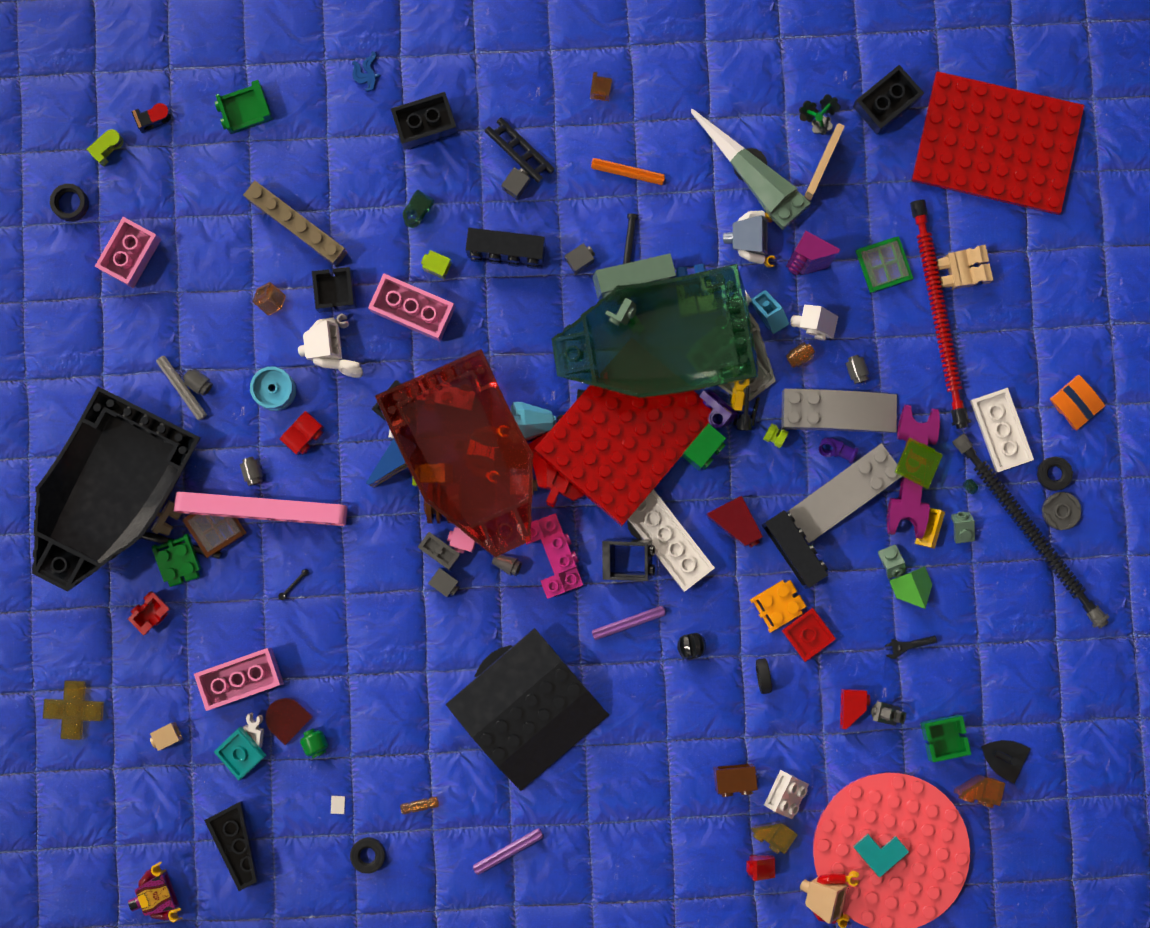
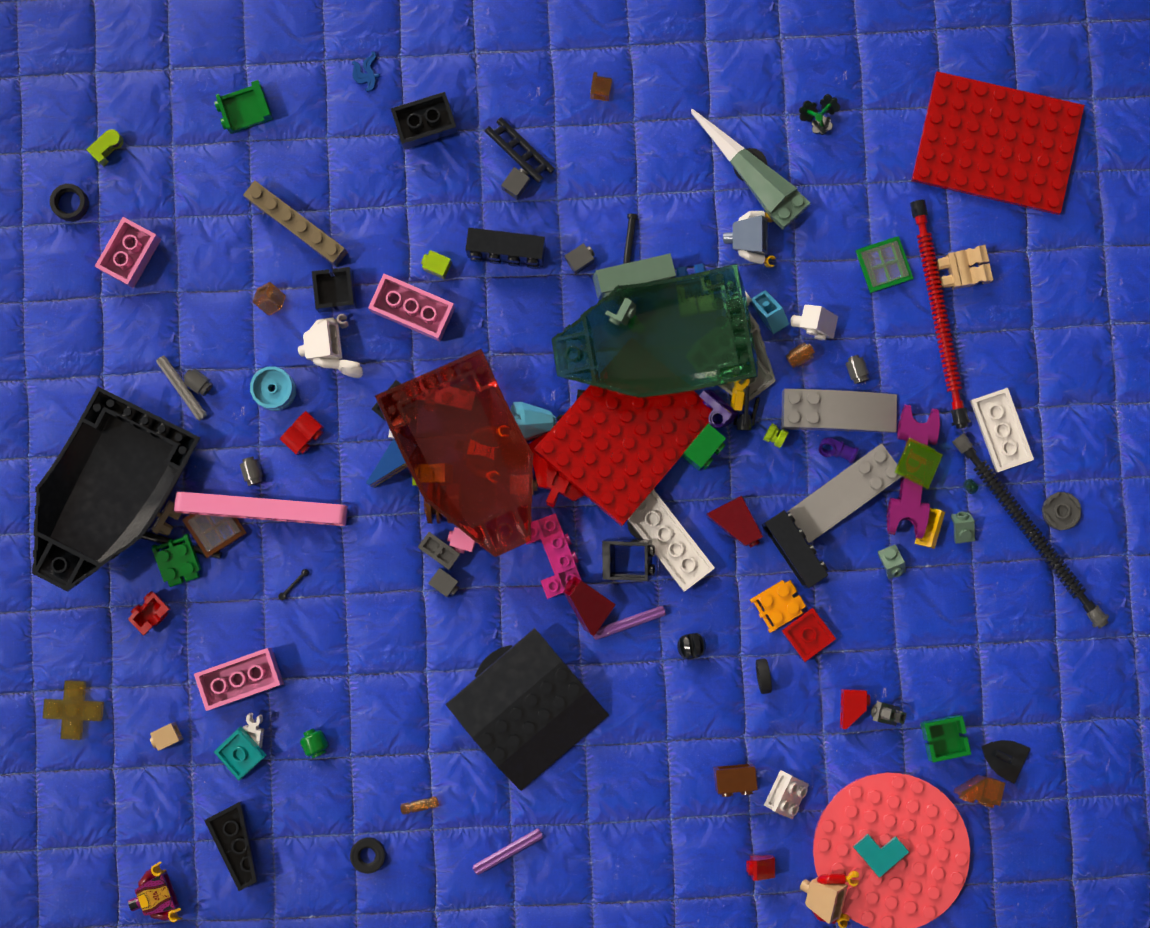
(152, 118): leg -> none
(286, 718): clear red tile -> none
(337, 804): white sticker -> none
(419, 206): clear green piece -> none
(507, 564): dark grey cone -> none
(588, 605): none -> dark red slope
(628, 171): orange axle -> none
(776, 834): clear yellow slope -> none
(811, 255): magenta slope -> none
(824, 161): tan tile -> none
(888, 99): black brick -> none
(900, 647): black piece -> none
(913, 587): bright green slope -> none
(1064, 466): black tyre -> none
(1077, 402): orange slope -> none

